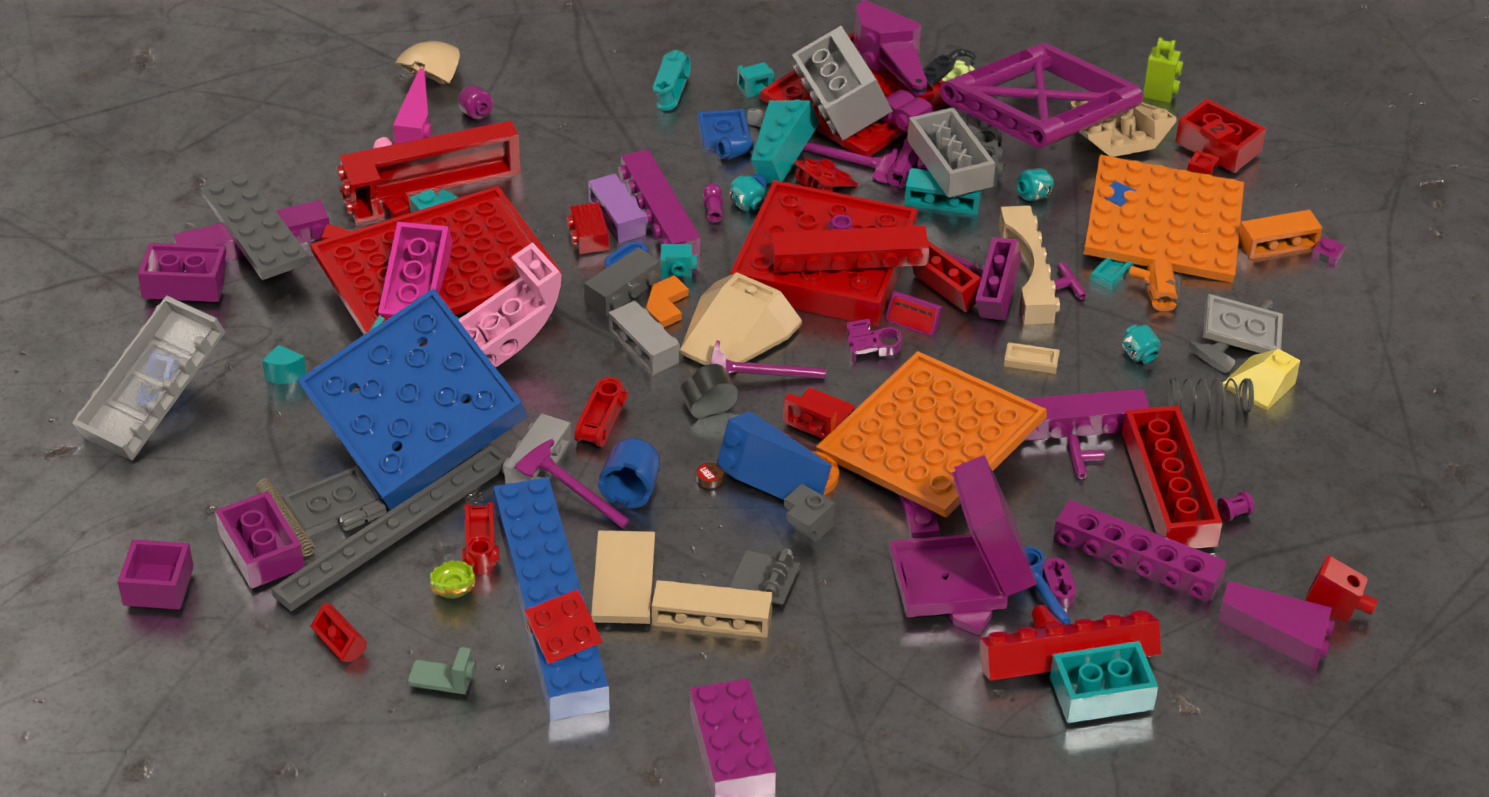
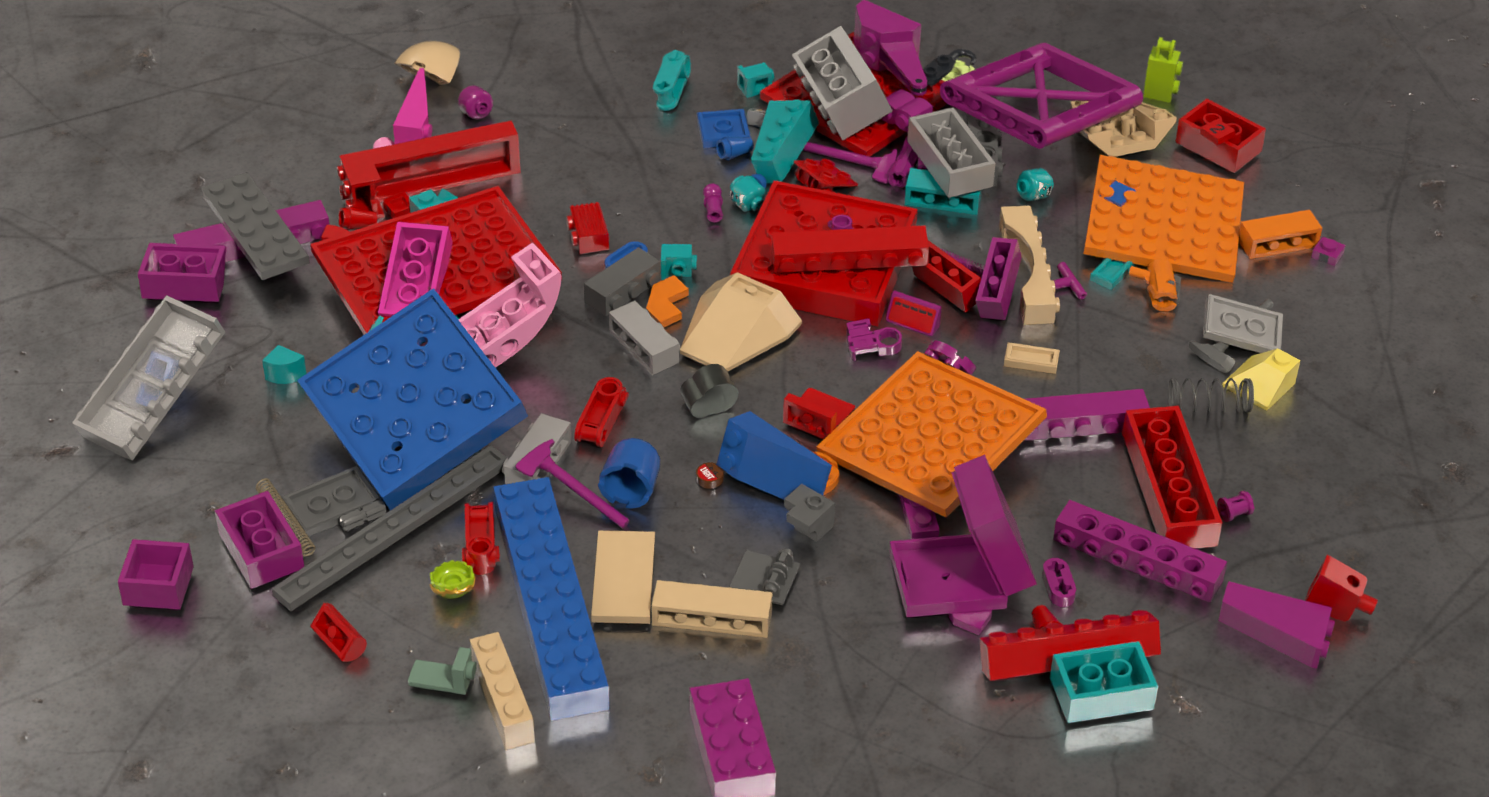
(356, 218): none -> red cone
(502, 691): none -> tan brick
(562, 626): red hinge -> none
(618, 208): medium lavender brick -> none
(658, 200): magenta brick -> none
(765, 369): magenta piece -> none
(947, 355): none -> magenta plate
(1036, 561): blue piece -> none
(1080, 457): magenta piece -> none
(1141, 343): teal head -> none
(1203, 163): red plate -> none

